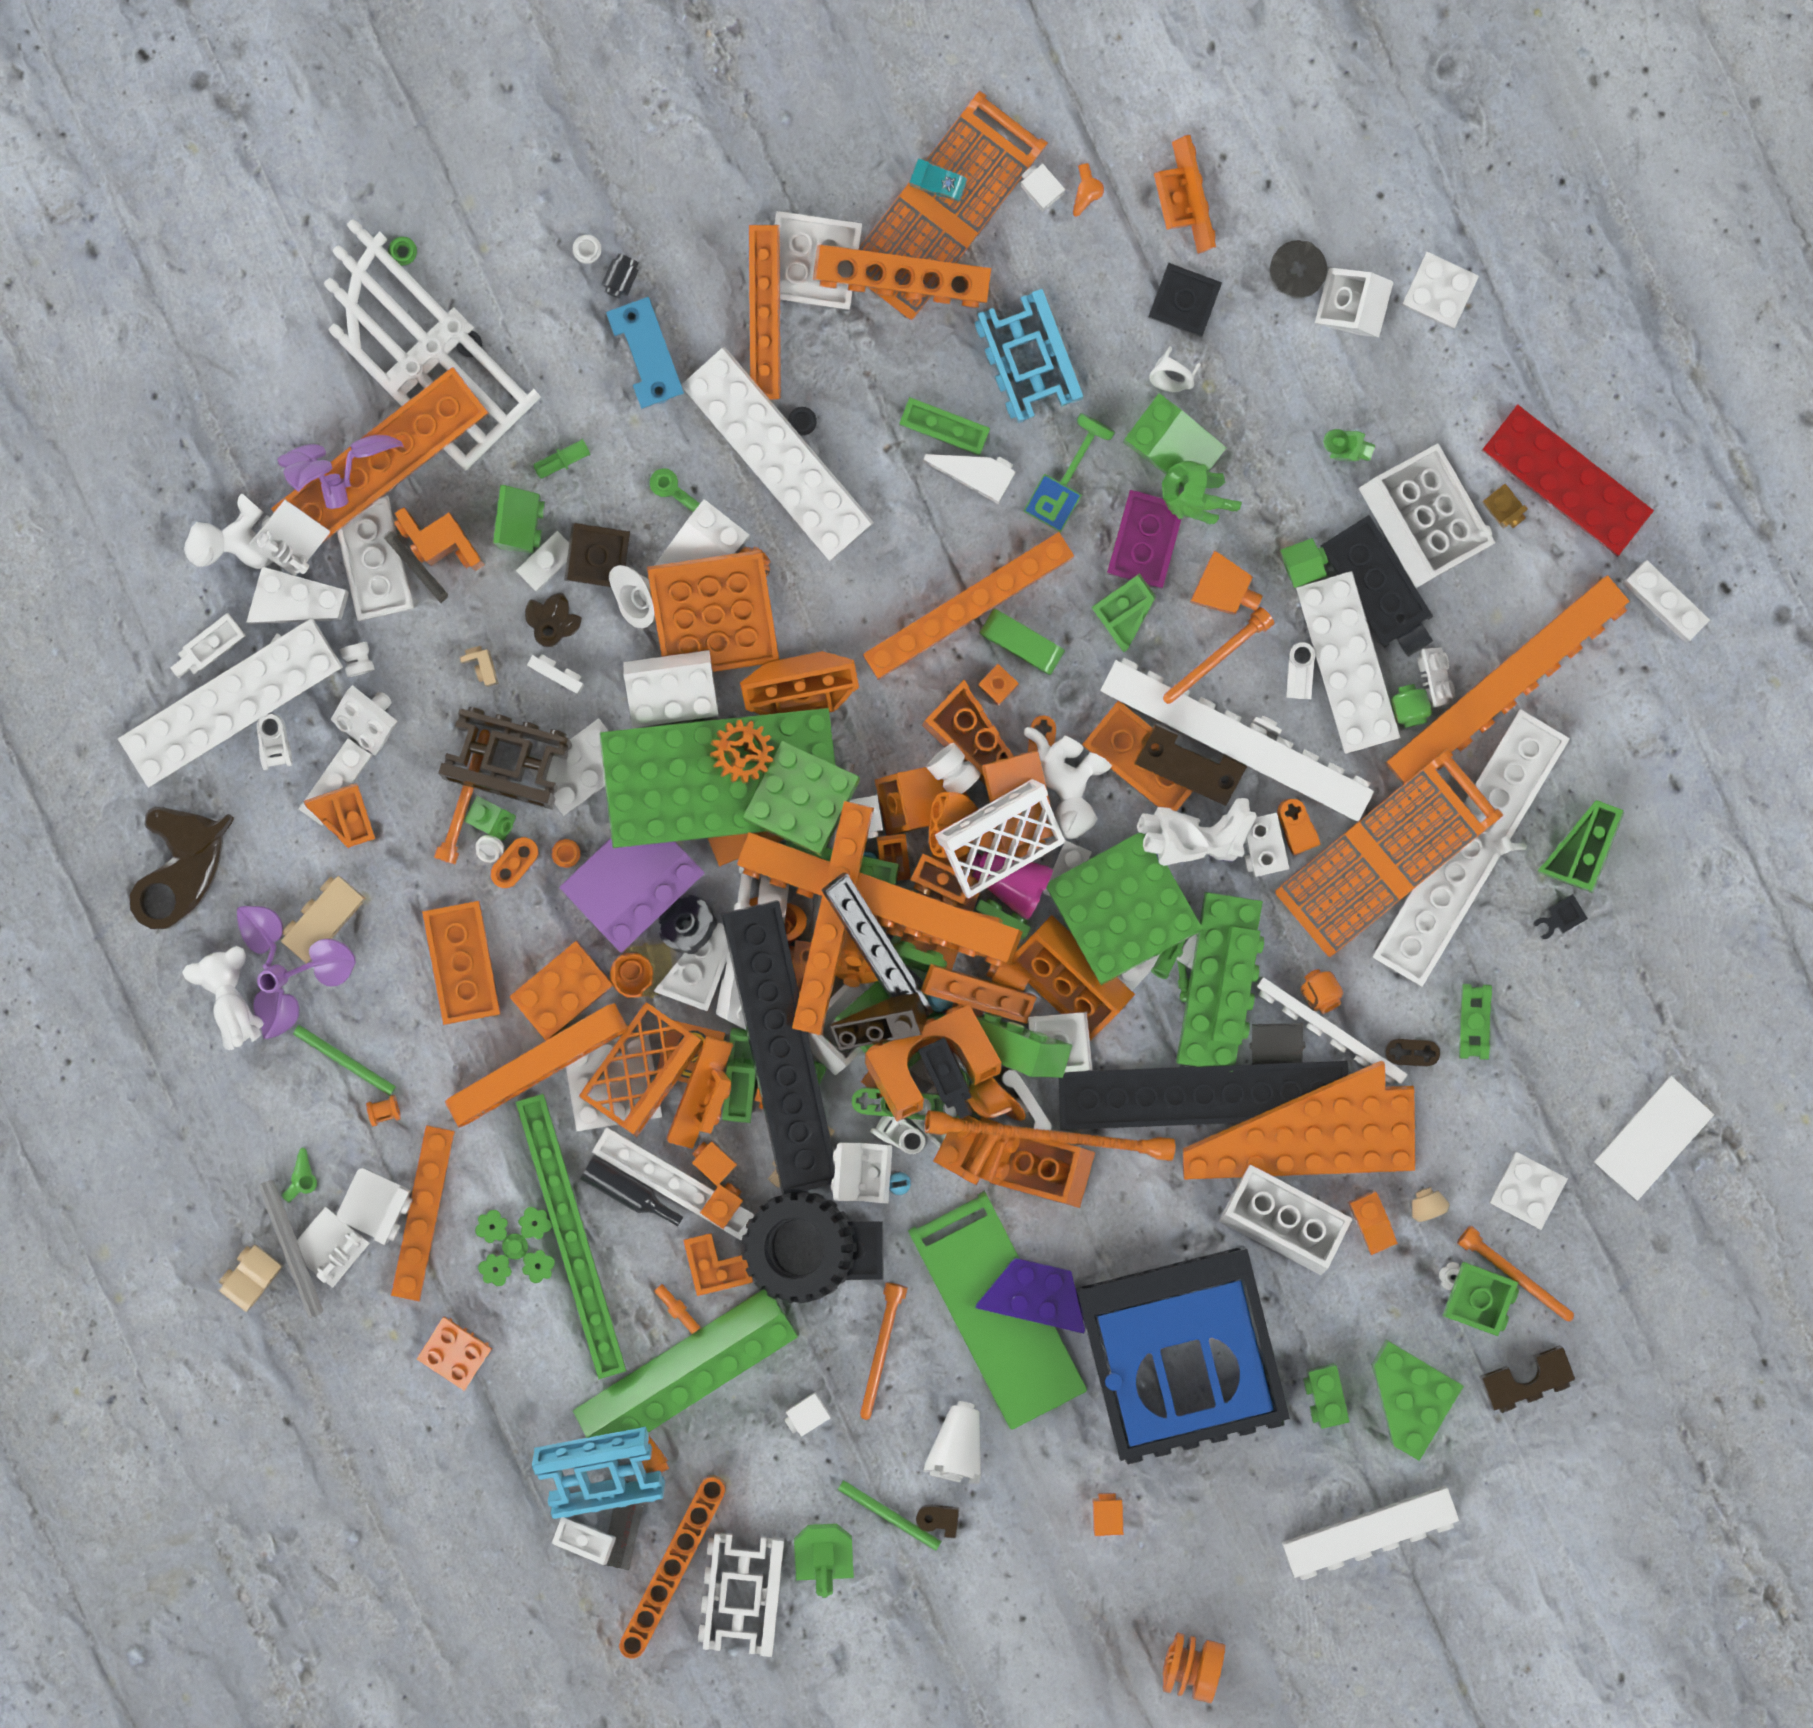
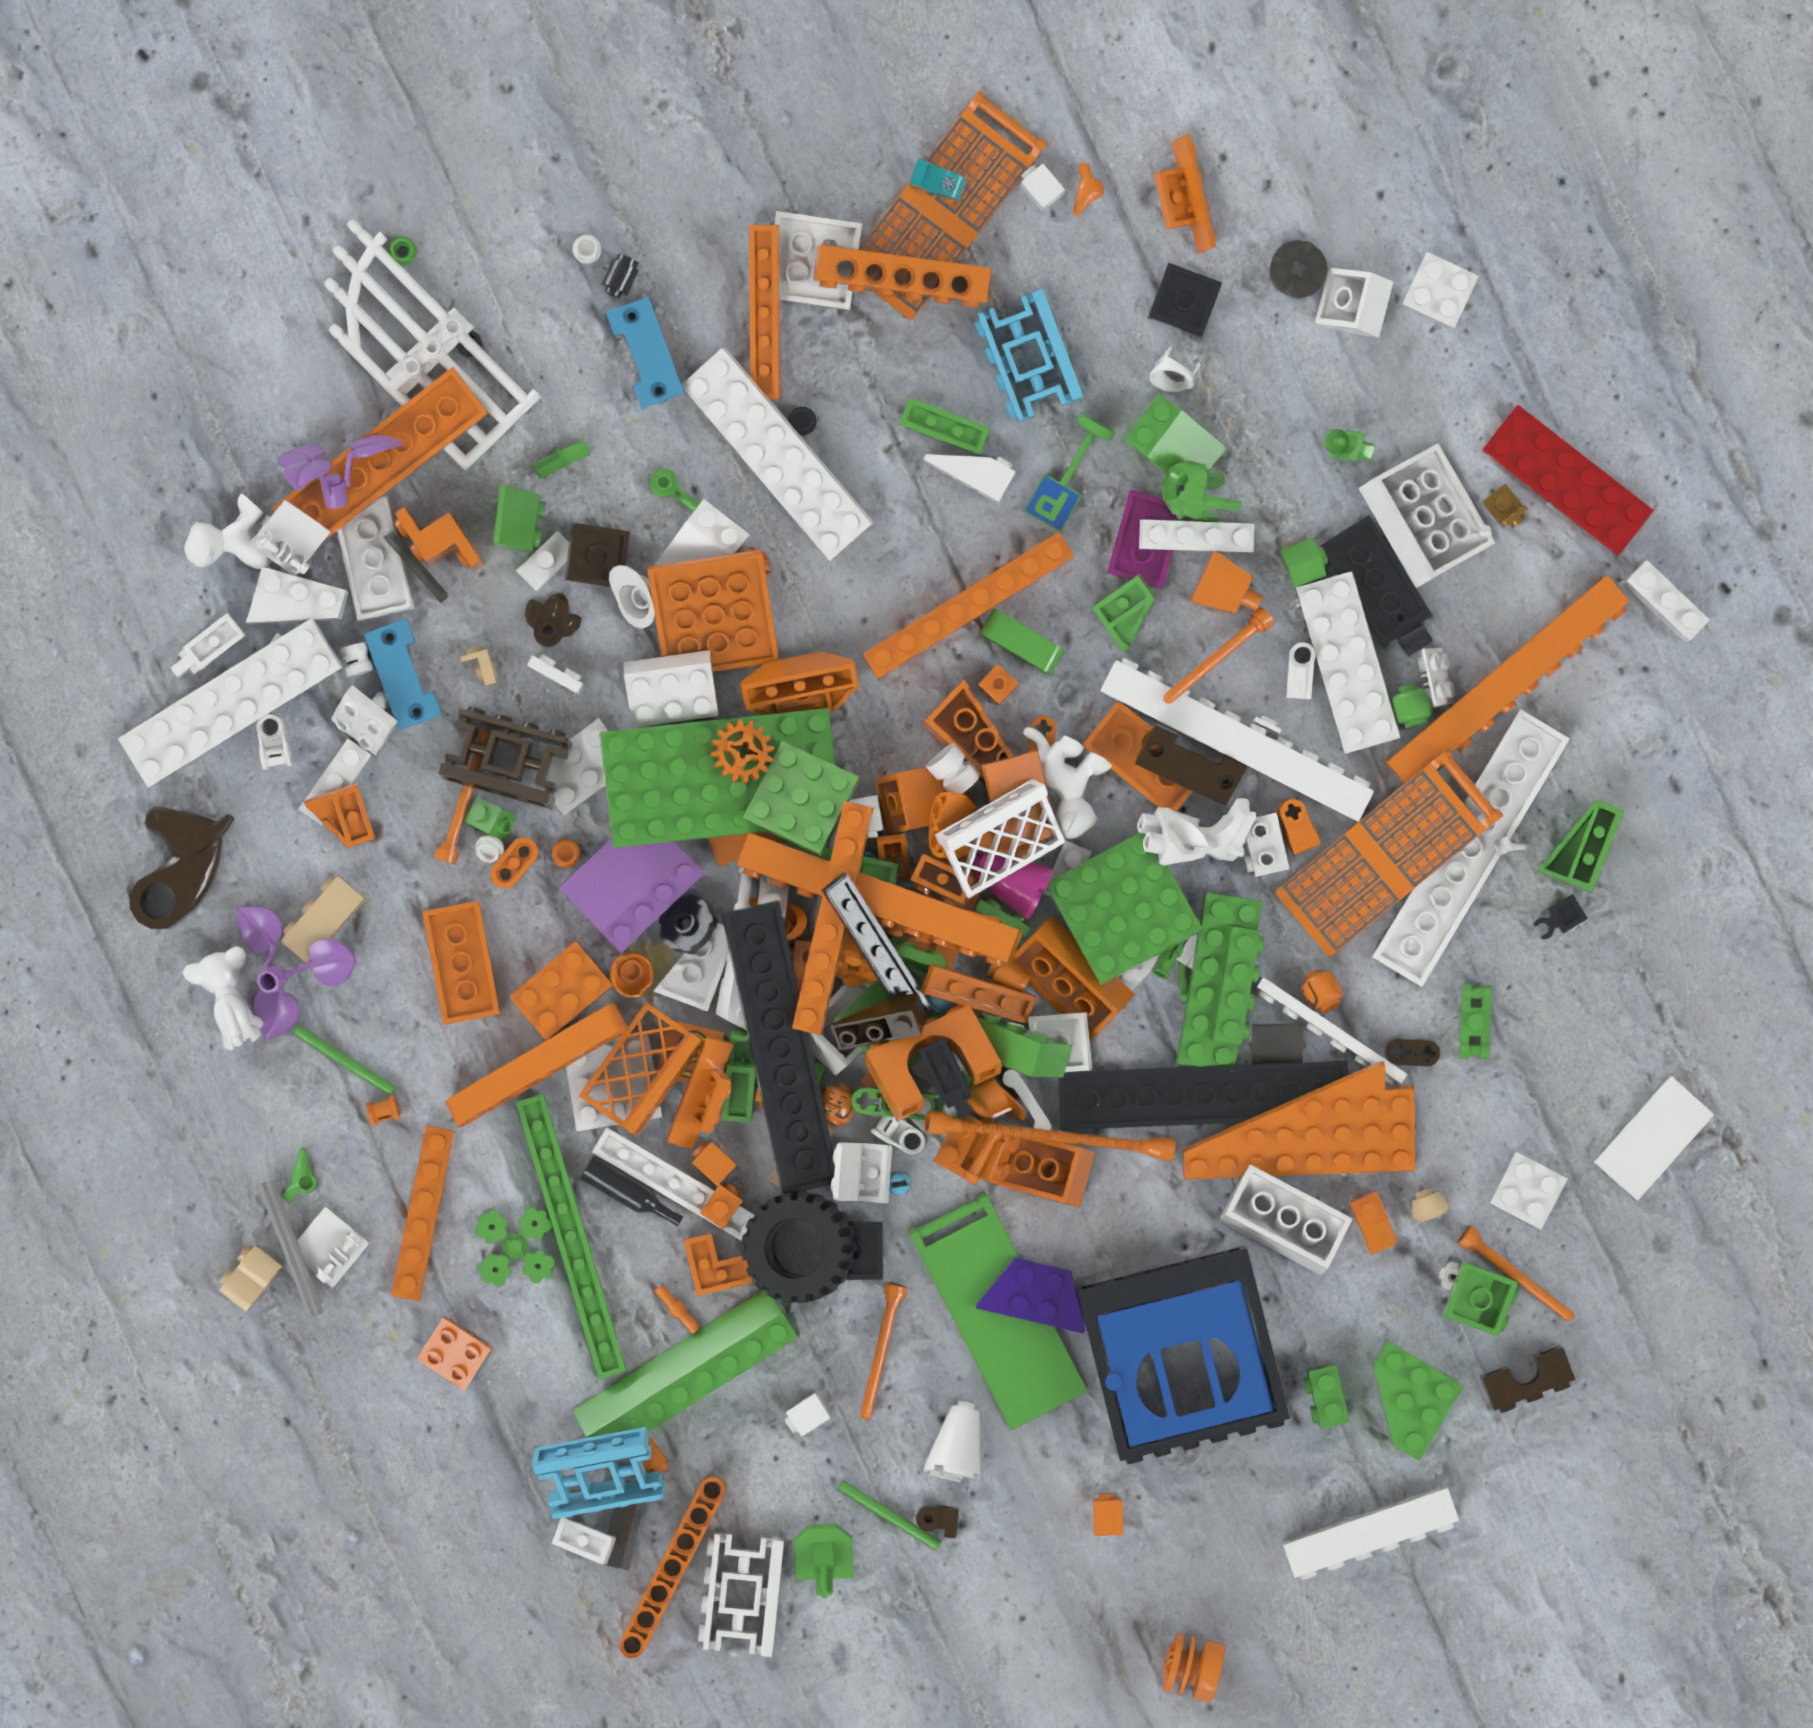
(374, 1205): white bracket -> none
(399, 675): none -> dark azure brick
(838, 1104): none -> orange head
(1196, 536): none -> white plate

